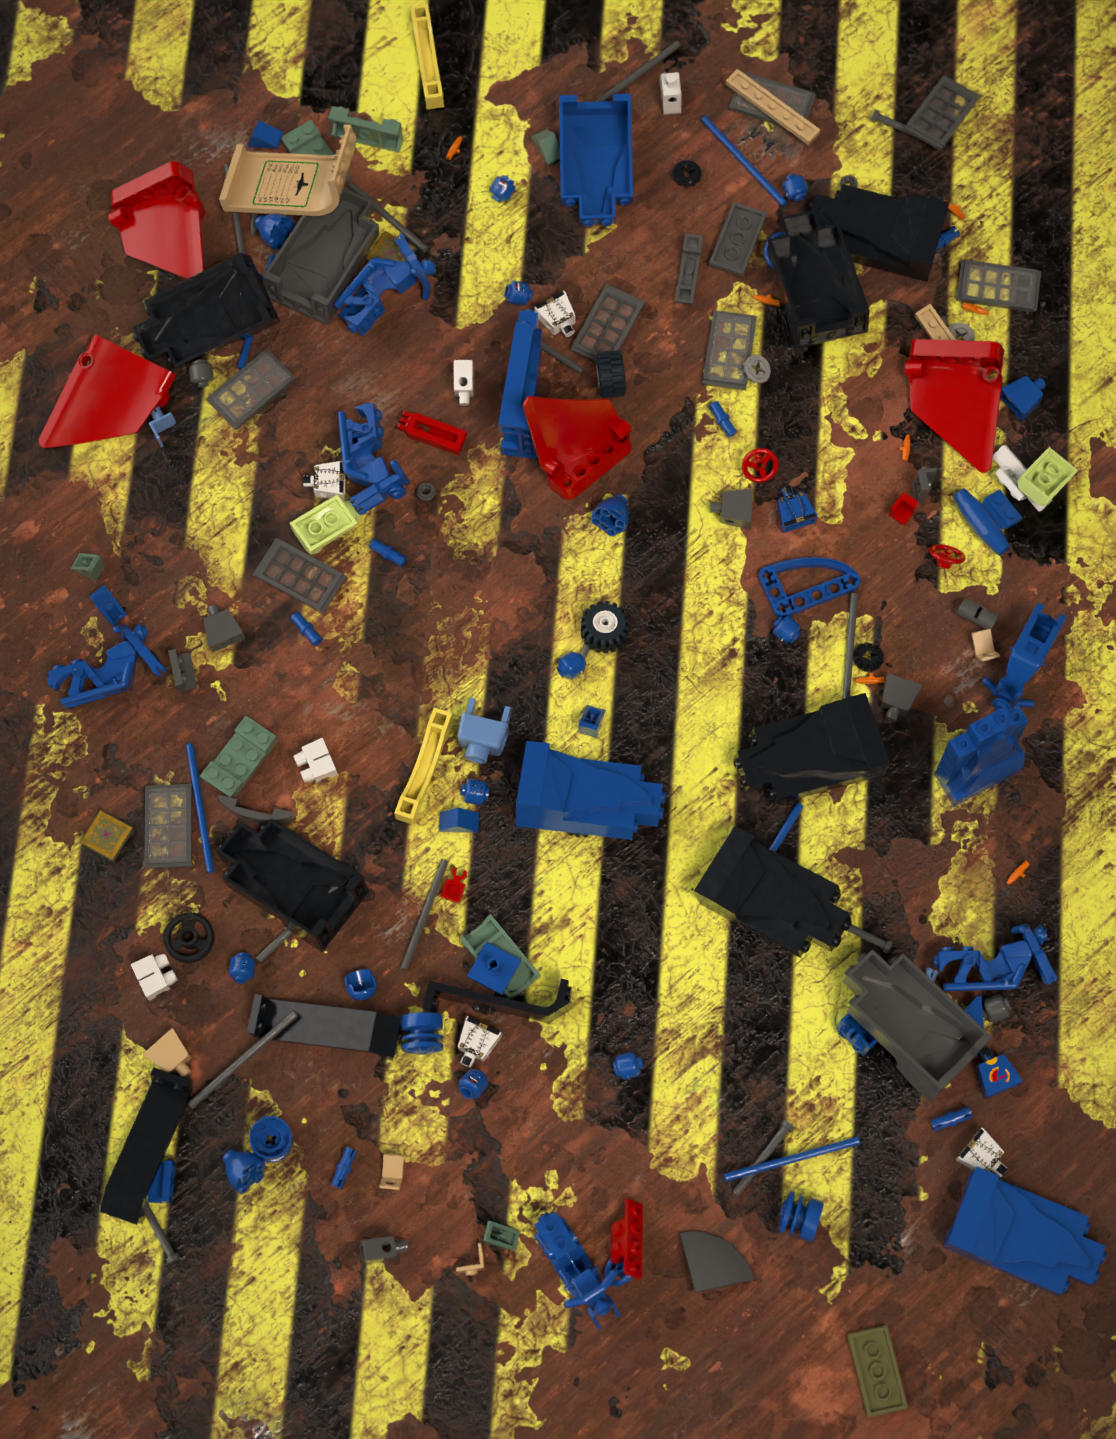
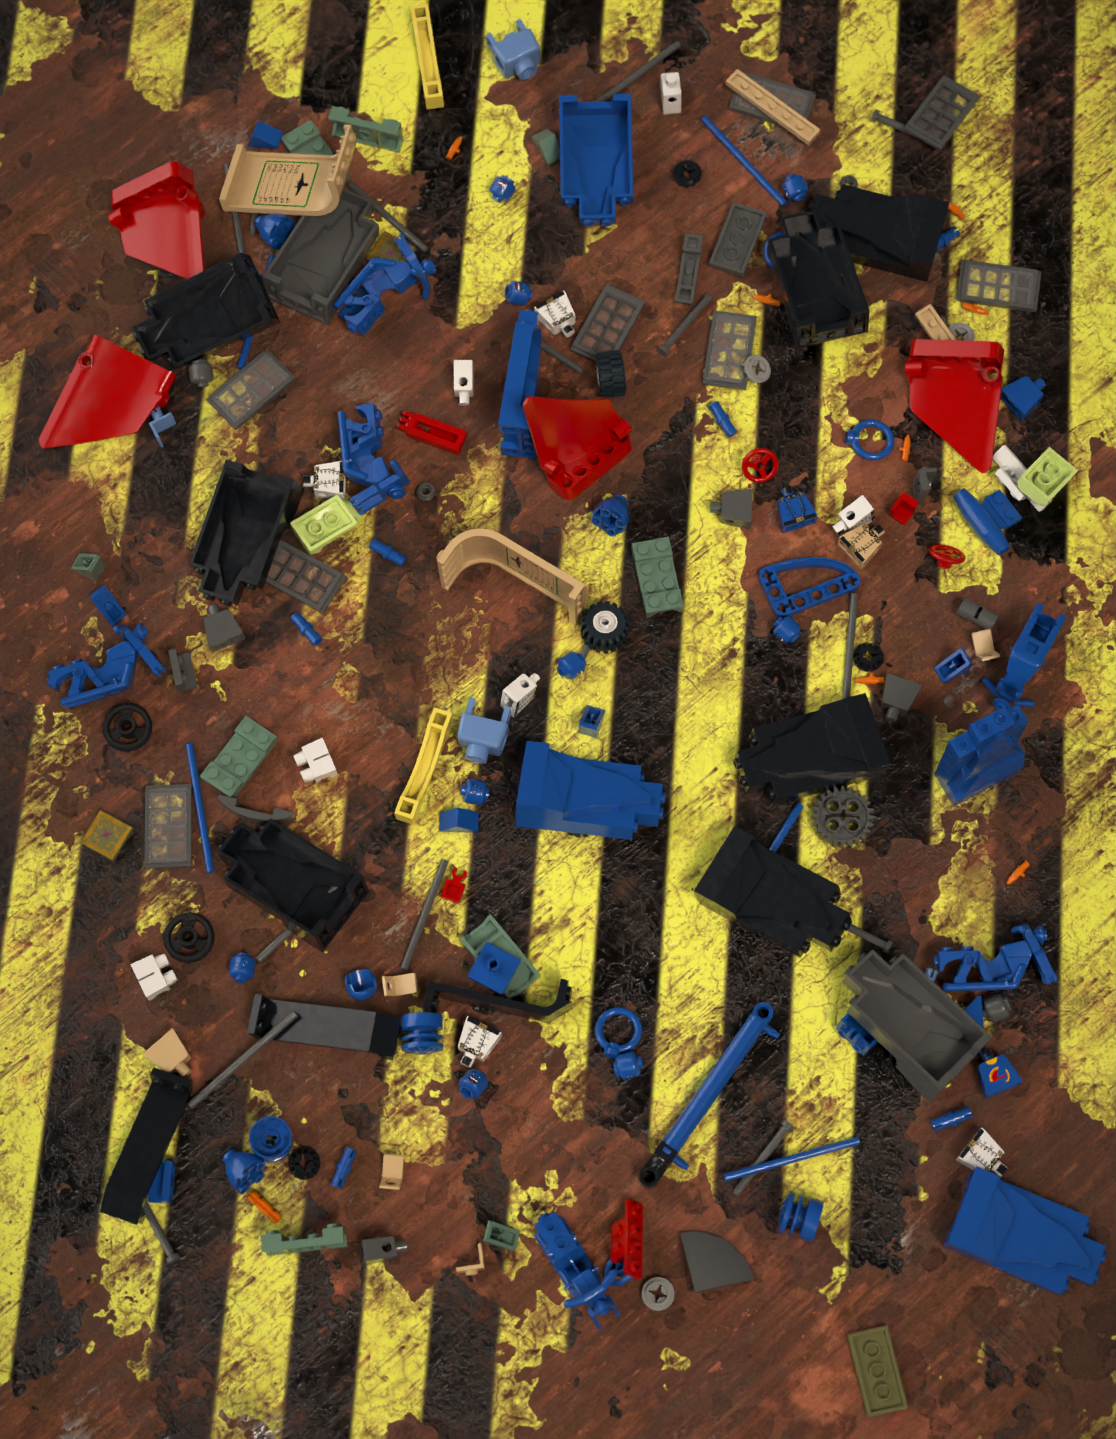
(142, 733): none -> black wheel
(243, 531): none -> black panel
(264, 1207): none -> orange axle
(275, 1242): none -> sand green piece
(312, 1168): none -> black gear
(400, 984): none -> tan bracket
(493, 548): none -> tan panel
(516, 52): none -> medium blue piece
(520, 693): none -> white torso
(612, 1049): none -> blue piece
(652, 1285): none -> light grey gear
(657, 576): none -> sand green piece
(664, 349): none -> dark grey bar
(669, 1147): none -> blue piece
(843, 834): none -> dark grey gear
(852, 438): none -> blue piece
(859, 511): none -> white torso
(861, 543): none -> tan torso
(954, 666): none -> blue slope

